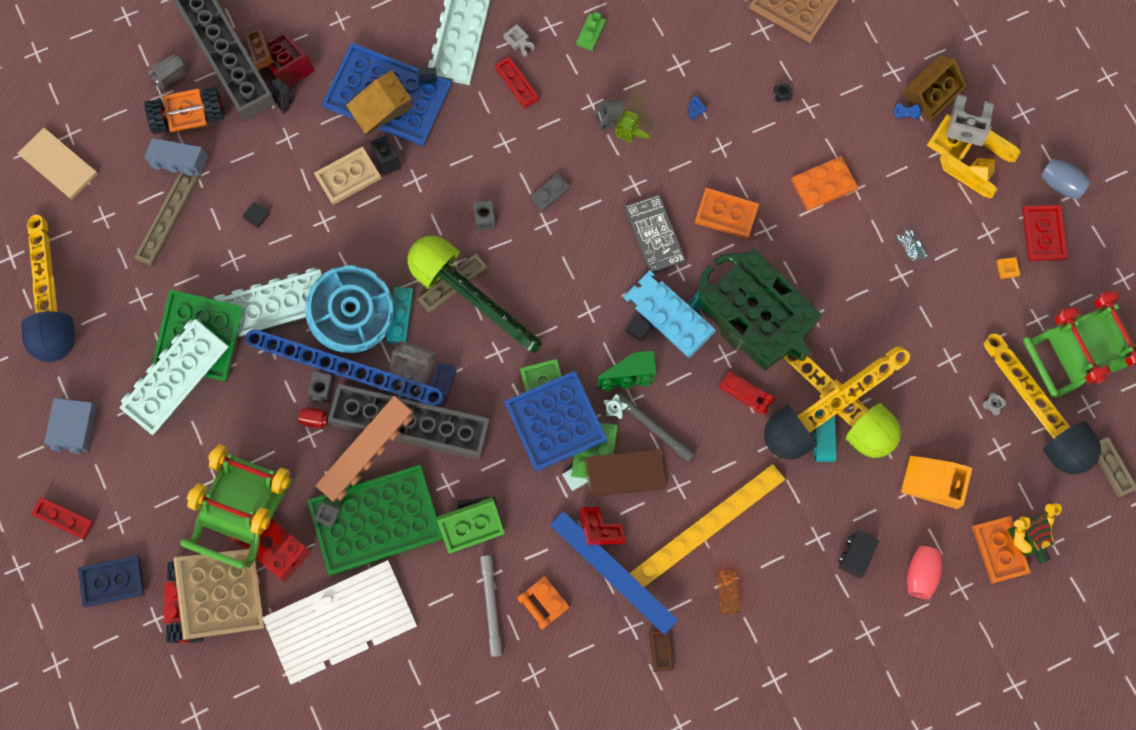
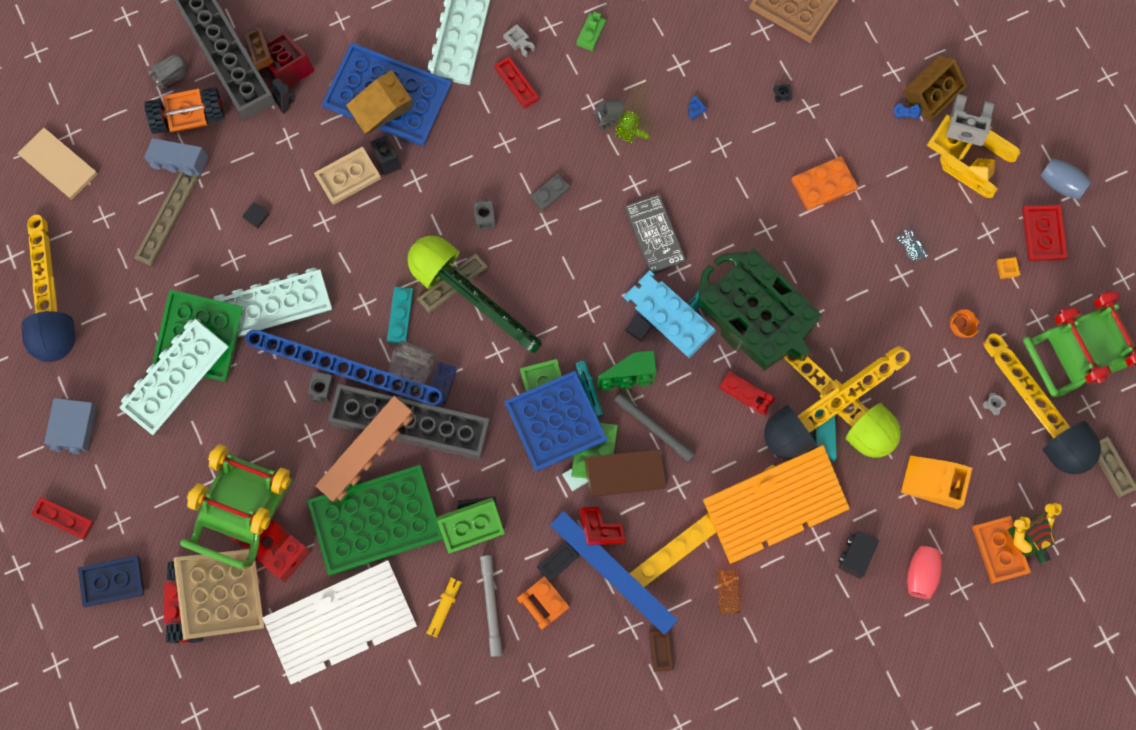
(313, 418): red brick -> none
(327, 515): dark grey tile -> none
(347, 330): medium azure wheel -> none
(427, 75): black tile -> none
(444, 607): none -> yellow pin
(558, 561): none -> black tile
(581, 368): none -> teal pin
(610, 407): light aqua plate -> none
(726, 213): orange plate -> none
(776, 504): none -> light orange door
(964, 323): none -> orange hair

